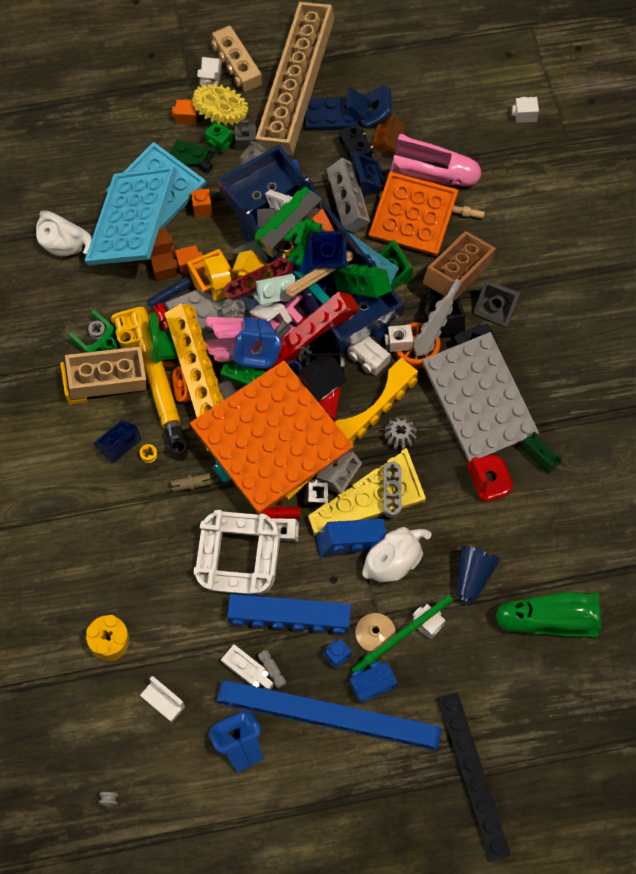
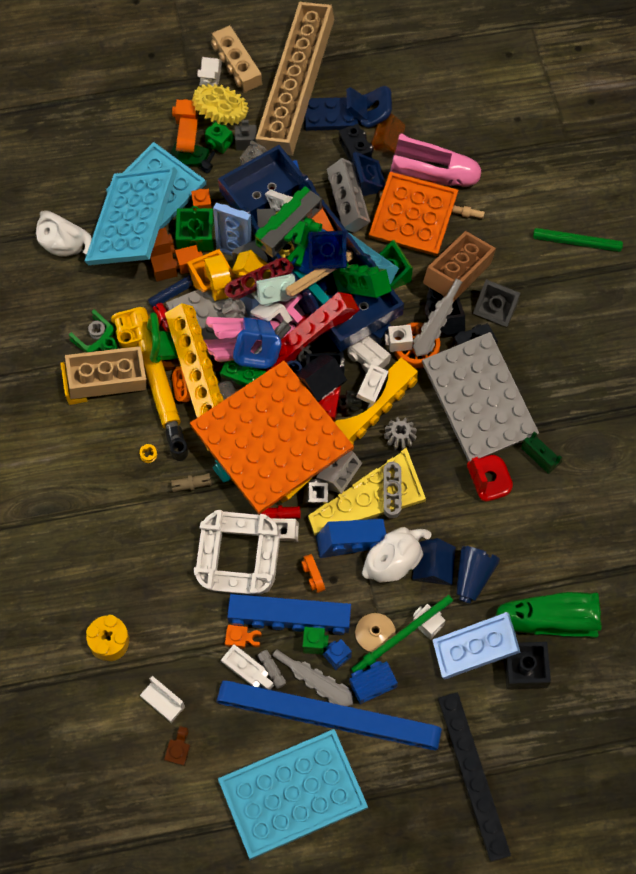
(108, 799): light grey bush -> none
(118, 440): clear blue slope -> none
(178, 750): none -> reddish brown plate
(186, 135): none -> orange beam
(195, 228): none -> green brick
(231, 228): none -> light blue plate
(239, 636): none -> orange plate
(242, 751): blue piece -> none
(292, 794): none -> medium azure plate
(309, 565): none -> orange plate
(314, 640): none -> green brick
(314, 679): none -> light grey sword
(349, 403): none -> pearl dark grey gear
(372, 384): none -> white panel
(436, 564): none -> dark blue slope
(476, 645): none -> light blue plate
(525, 109): white brick -> none
(529, 667): none -> black brick
(577, 239): none -> green axle

